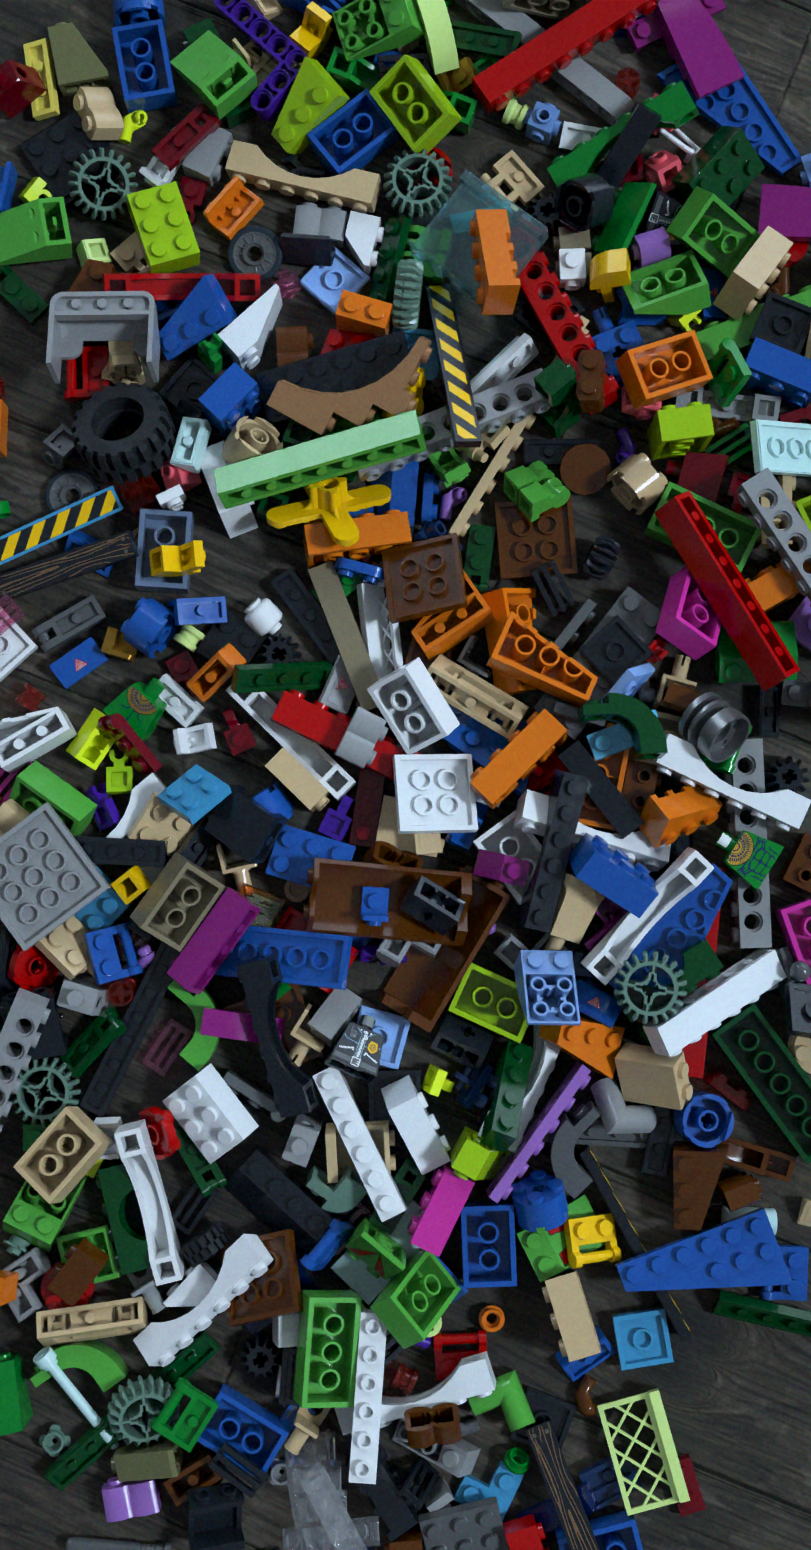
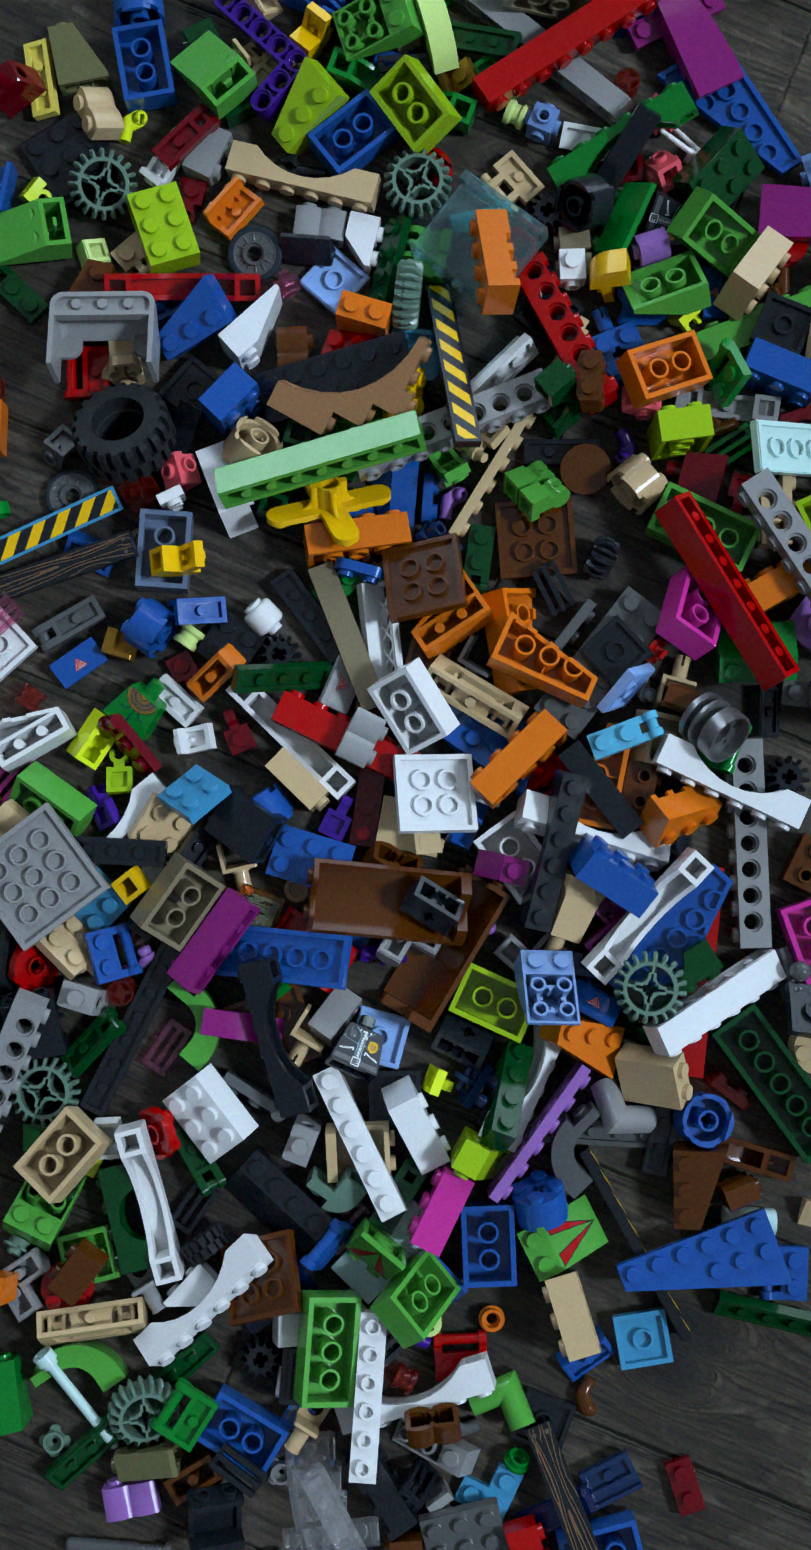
(191, 444): light aqua slope -> none
(210, 353): green plate -> none
(374, 905): blue bracket -> none
(571, 713): dark grey tile -> none
(590, 1231): yellow plate -> none
(635, 717): dark green arch -> none
(666, 1447): yellowish green fence -> none
(748, 856): torso -> none

